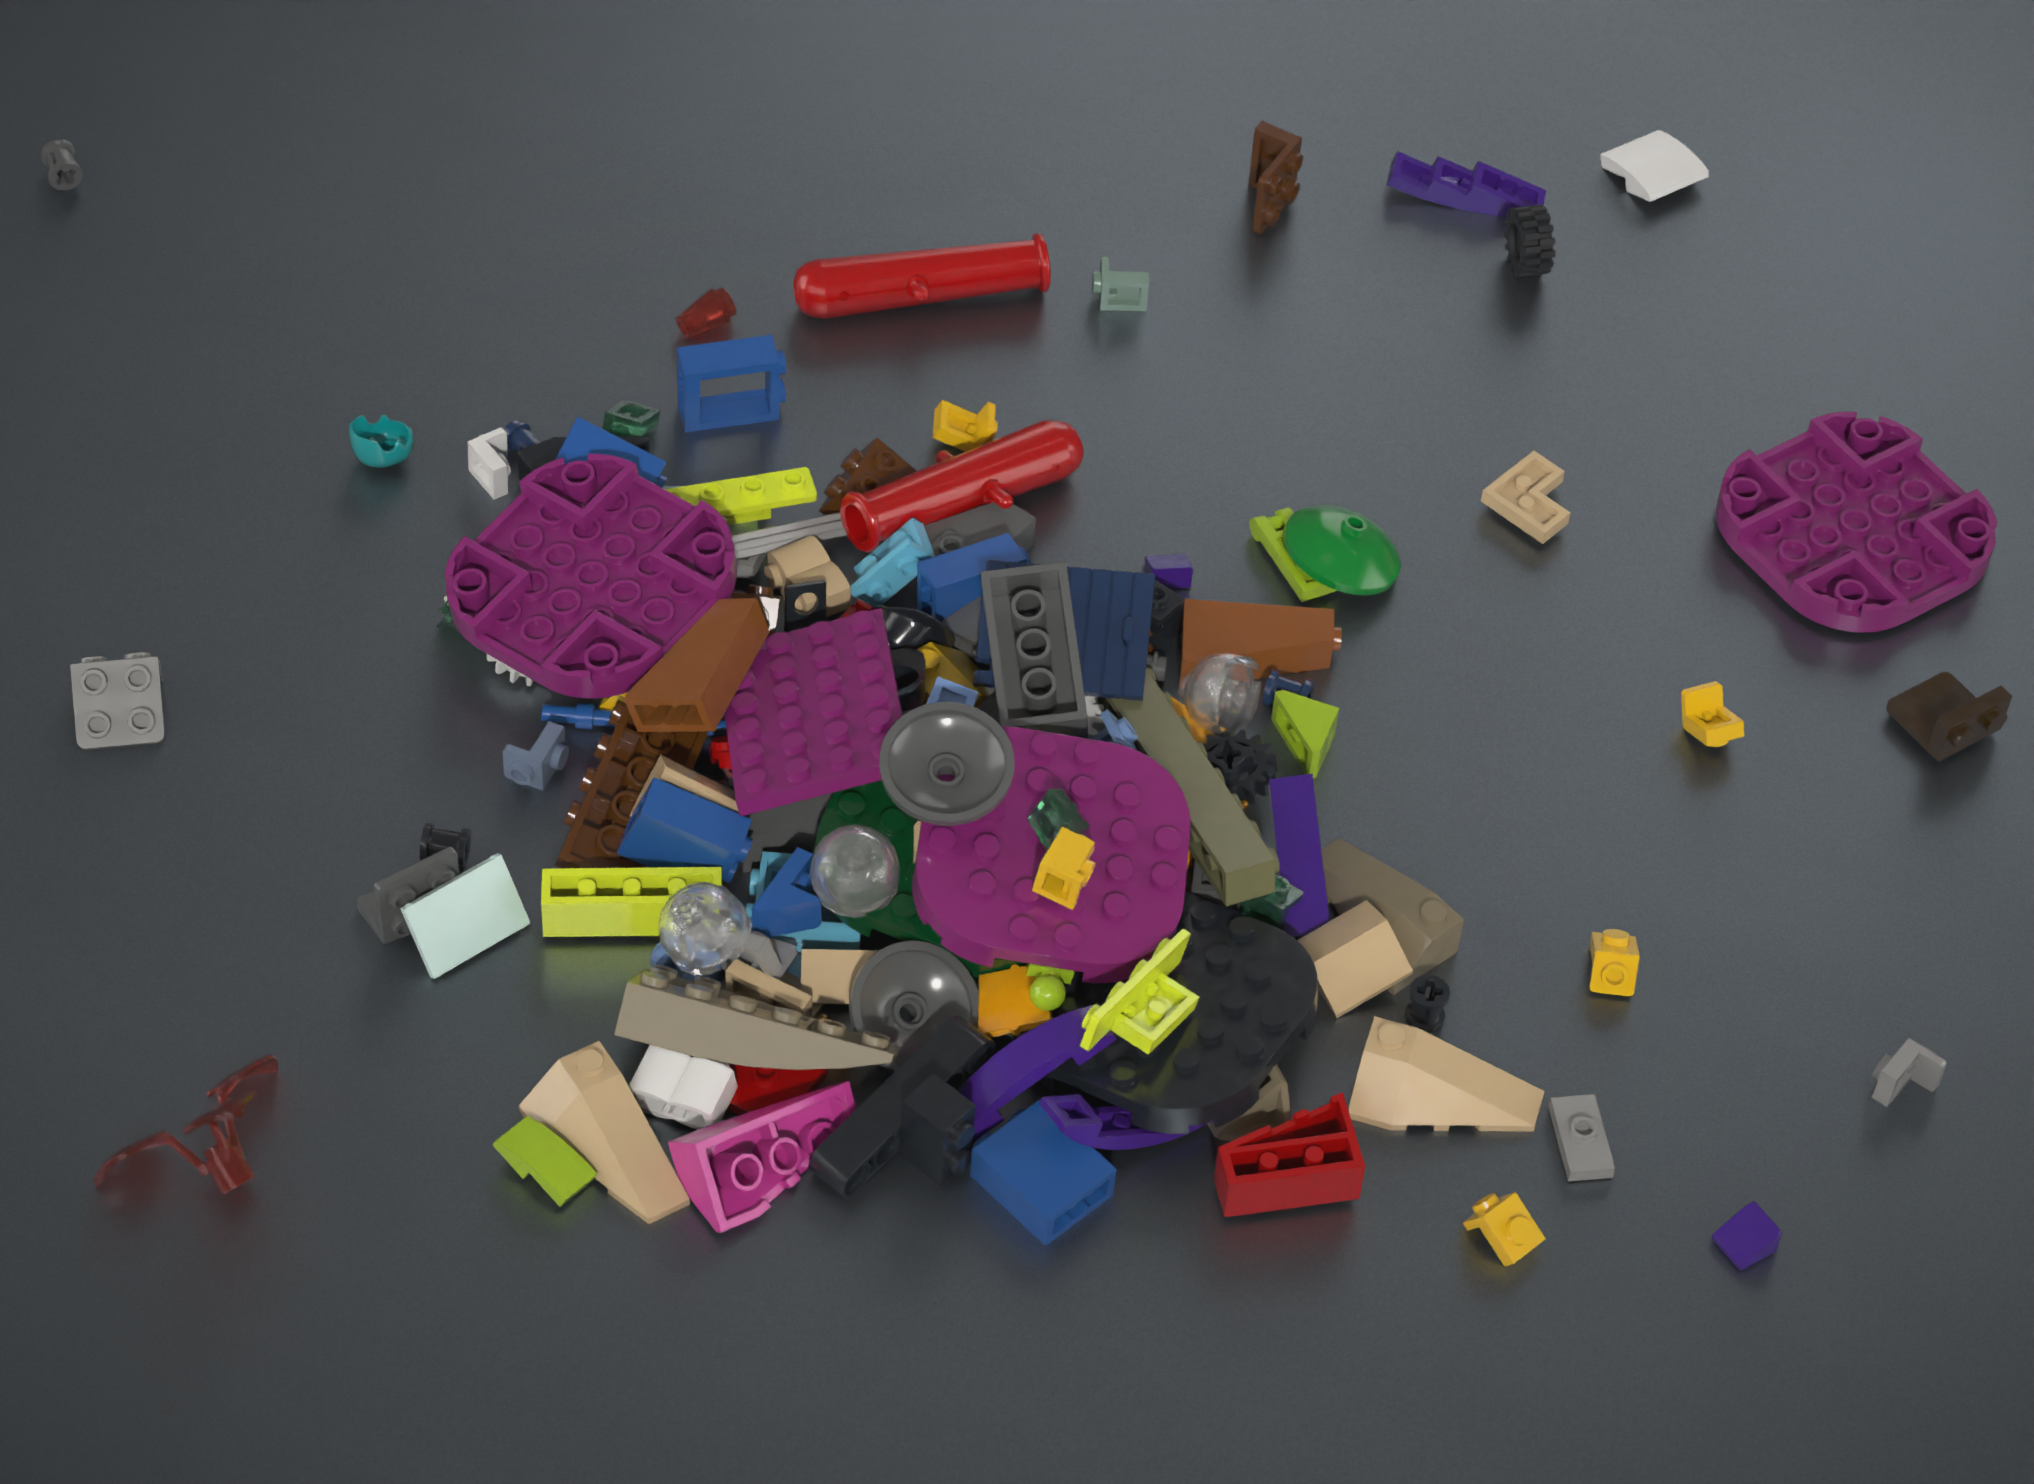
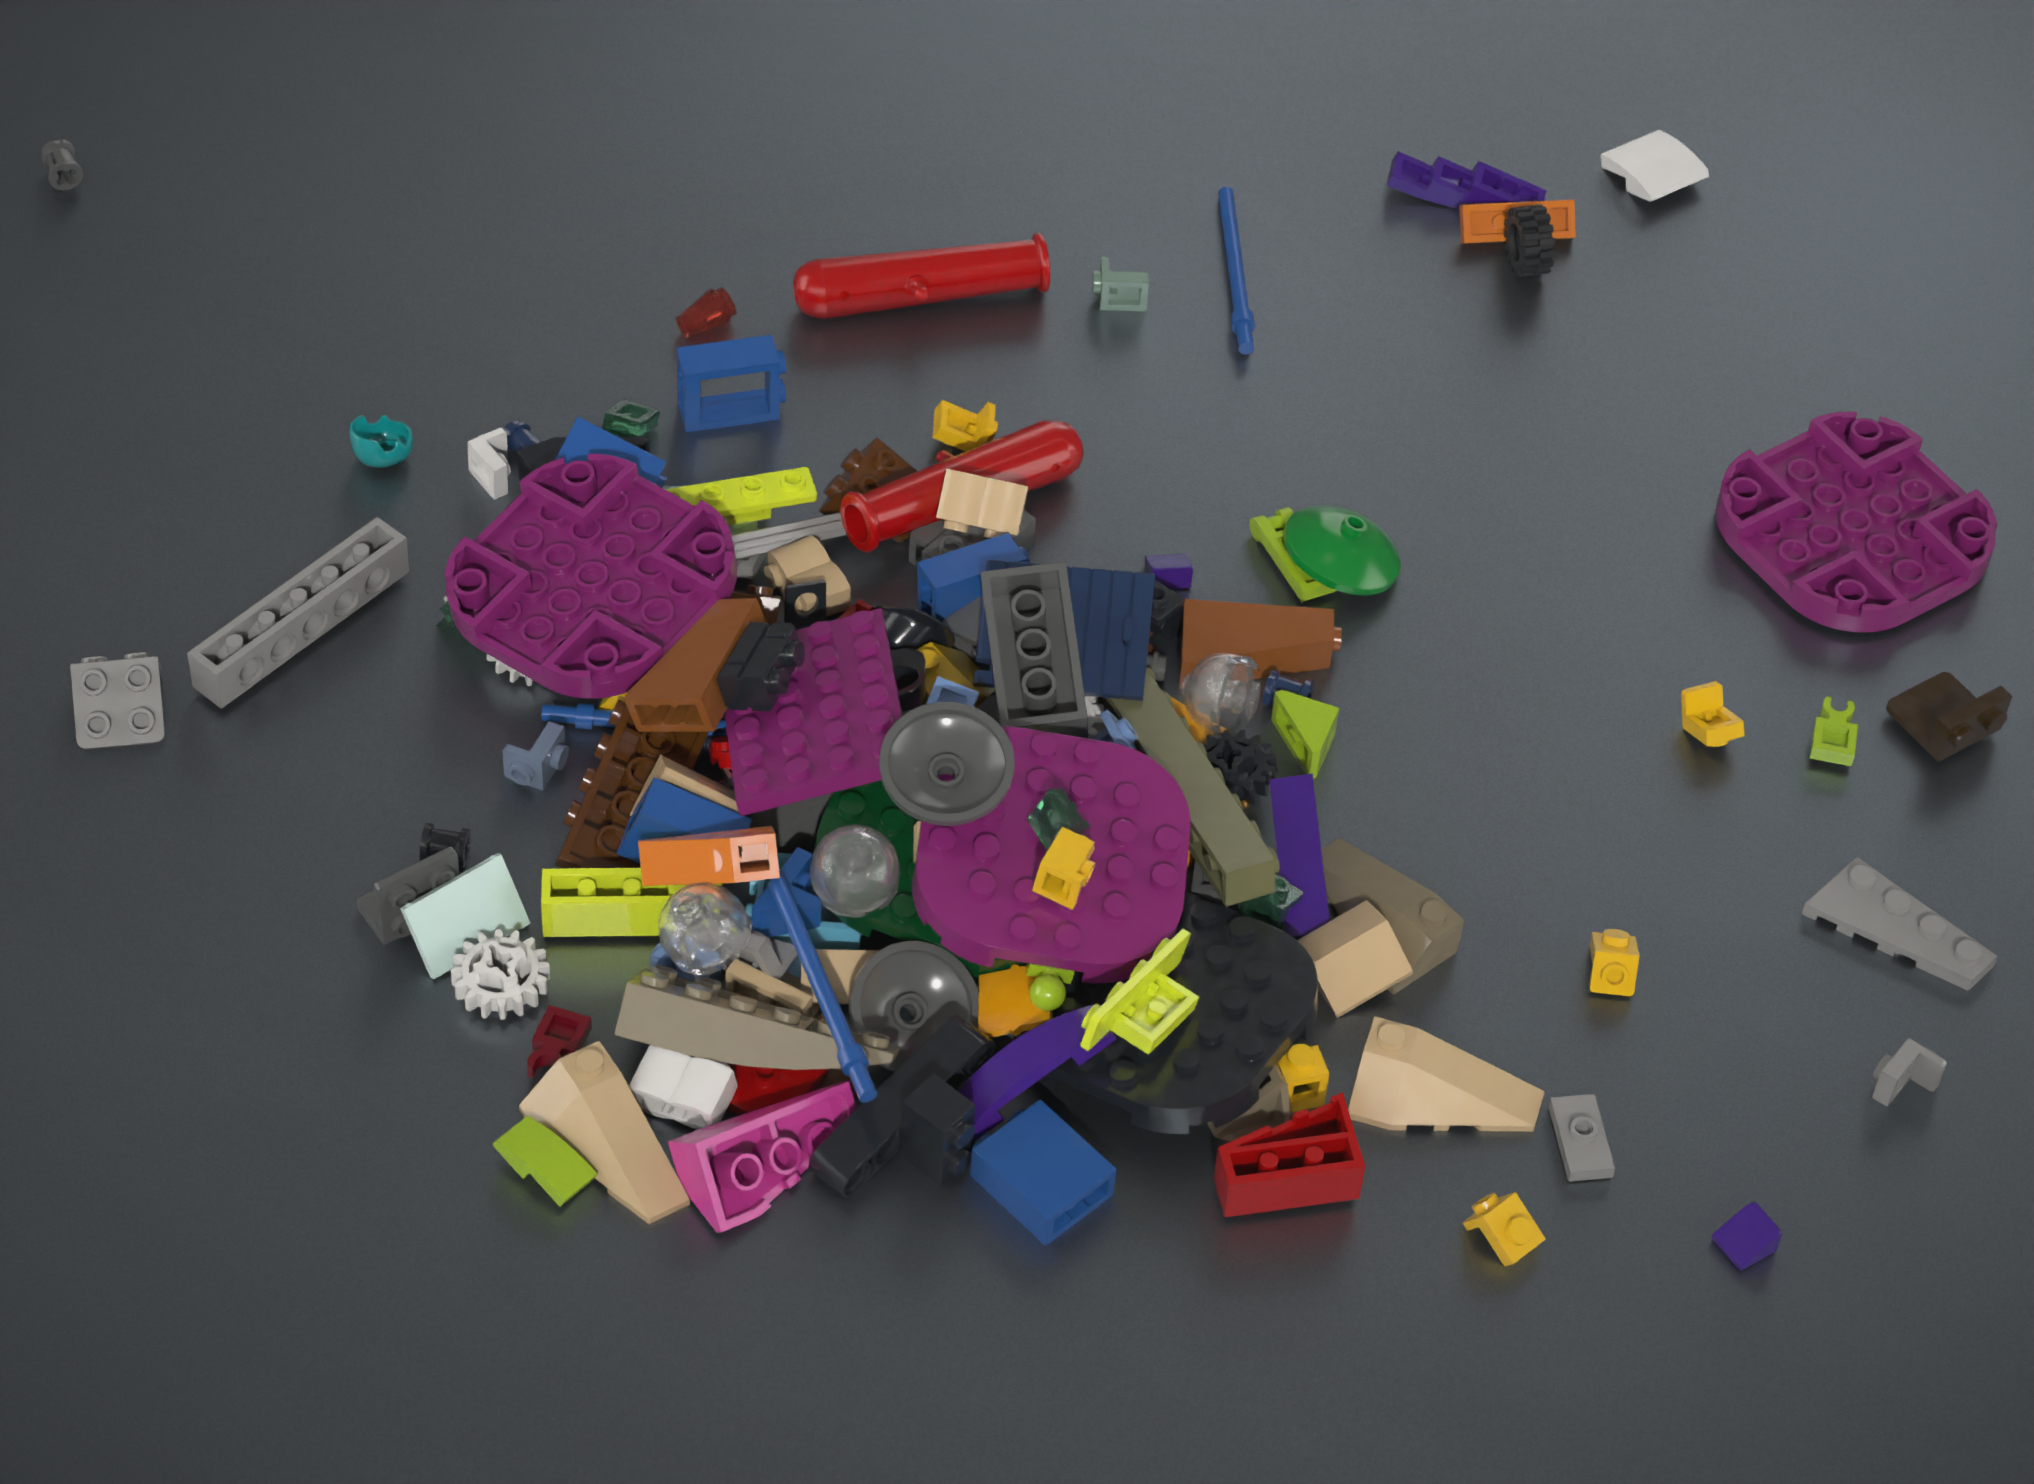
(226, 1158): clear red plant -> none
(298, 612): none -> light grey brick
(500, 974): none -> white gear
(557, 1036): none -> dark red plate
(710, 857): none -> orange slope
(760, 666): none -> black brick
(850, 1055): none -> blue bar
(892, 564): medium azure bracket -> none
(981, 503): none -> tan brick
(1101, 1126): dark purple slope -> none
(1242, 318): none -> blue bar
(1273, 172): reddish brown bracket -> none
(1306, 1066): none -> yellow brick
(1437, 999): black bush -> none
(1486, 221): none -> orange plate
(1522, 497): tan plate -> none
(1834, 734): none -> lime plate
(1883, 912): none -> light grey wing

